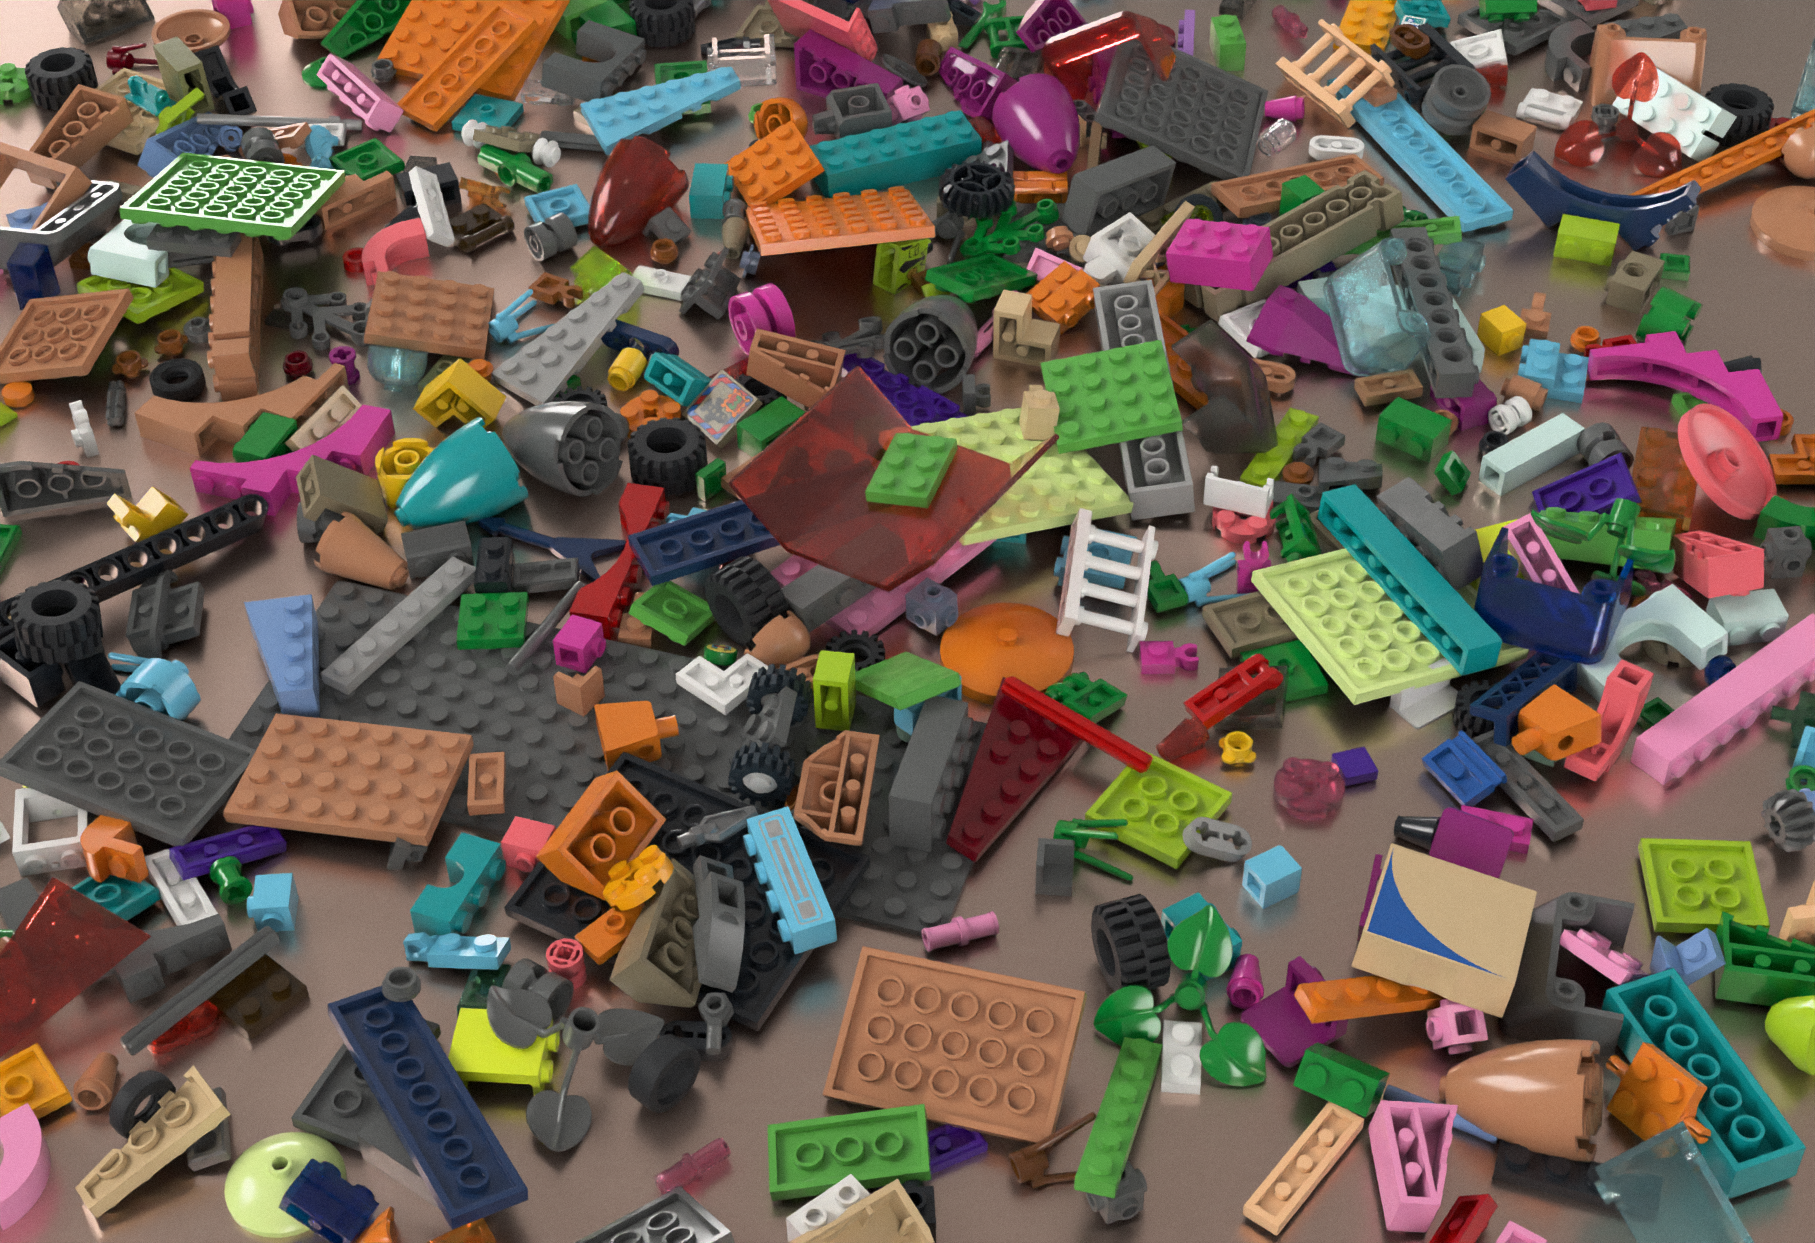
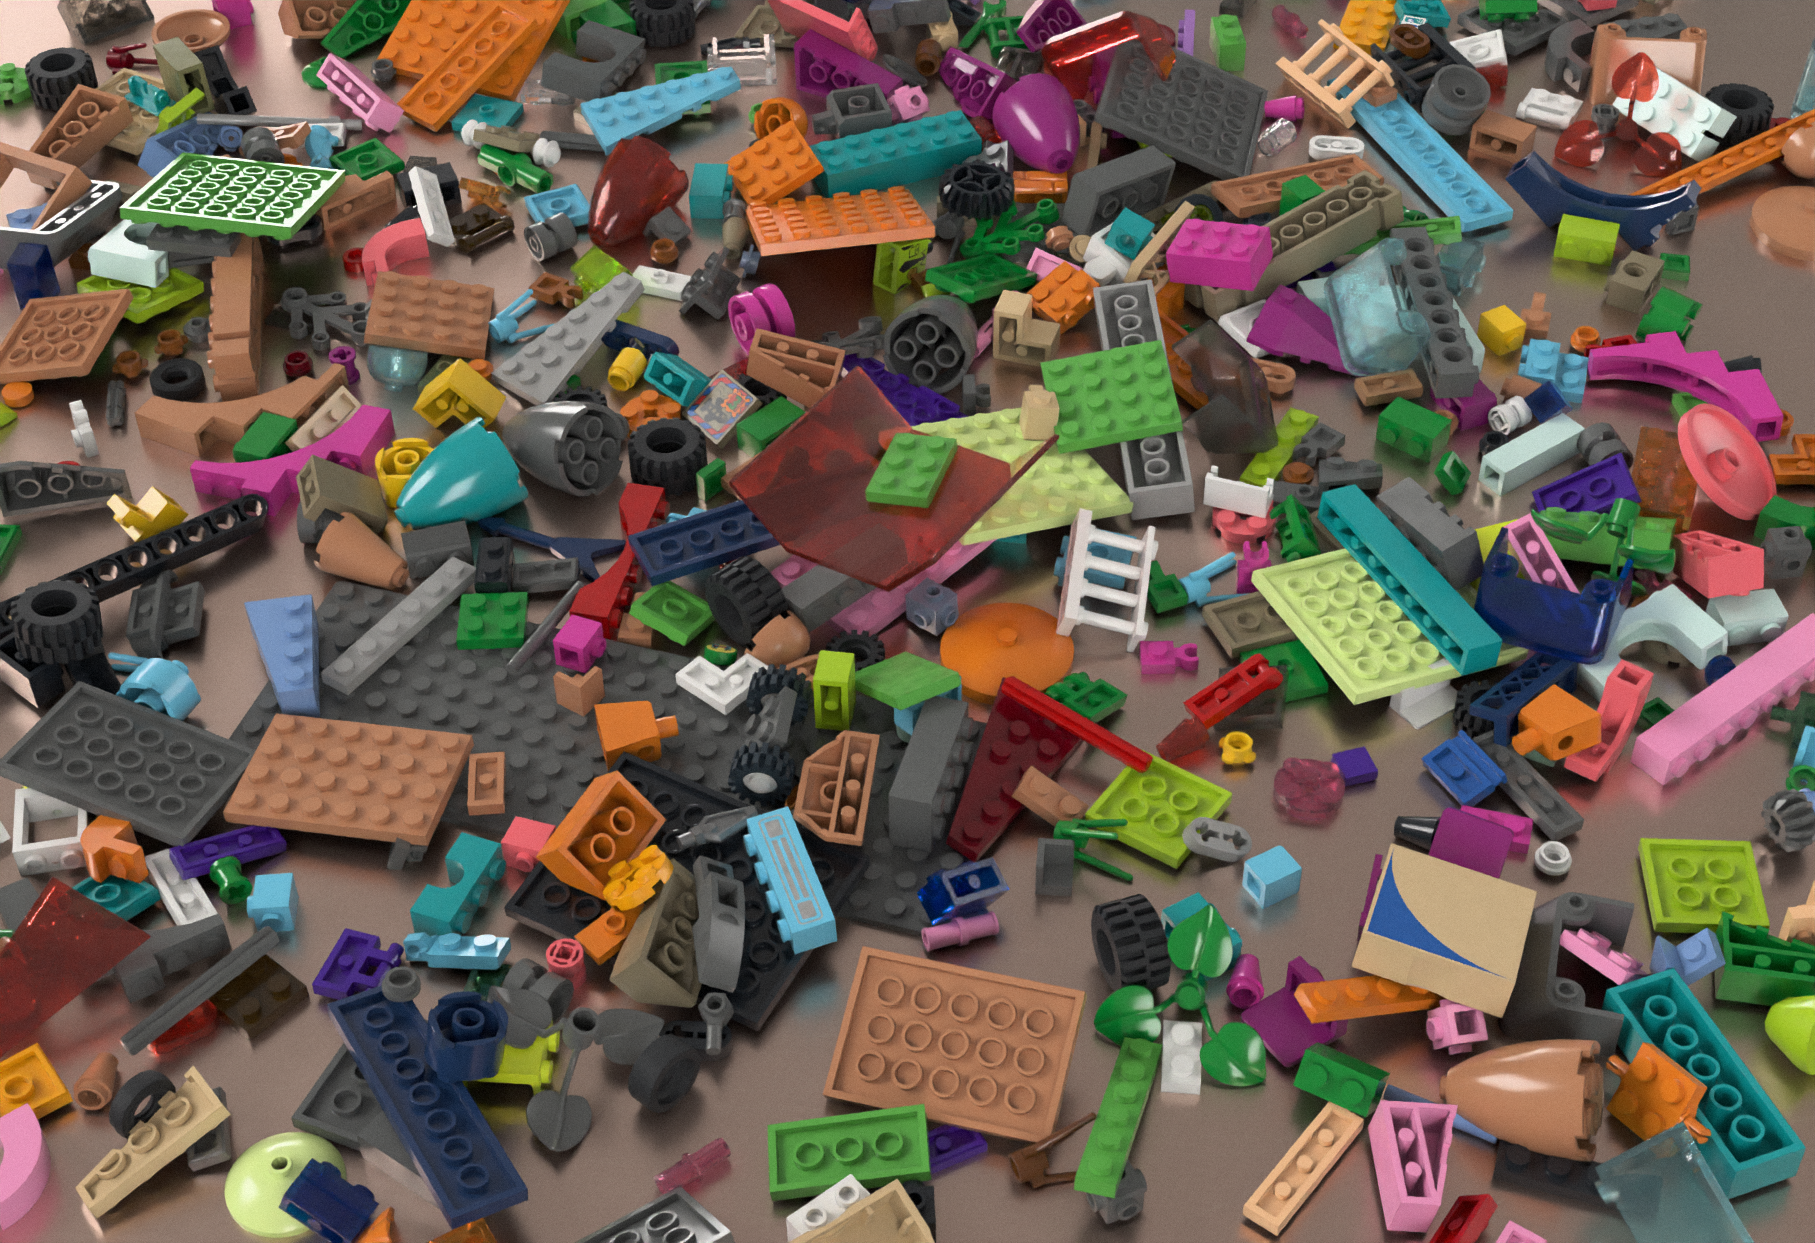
(349, 961): none -> dark purple plate
(465, 1037): none -> dark blue brick
(962, 890): none -> clear blue brick
(1048, 798): none -> nougat plate
(1130, 233): none -> teal brick
(1547, 402): none -> clear blue brick
(1553, 858): none -> white plate

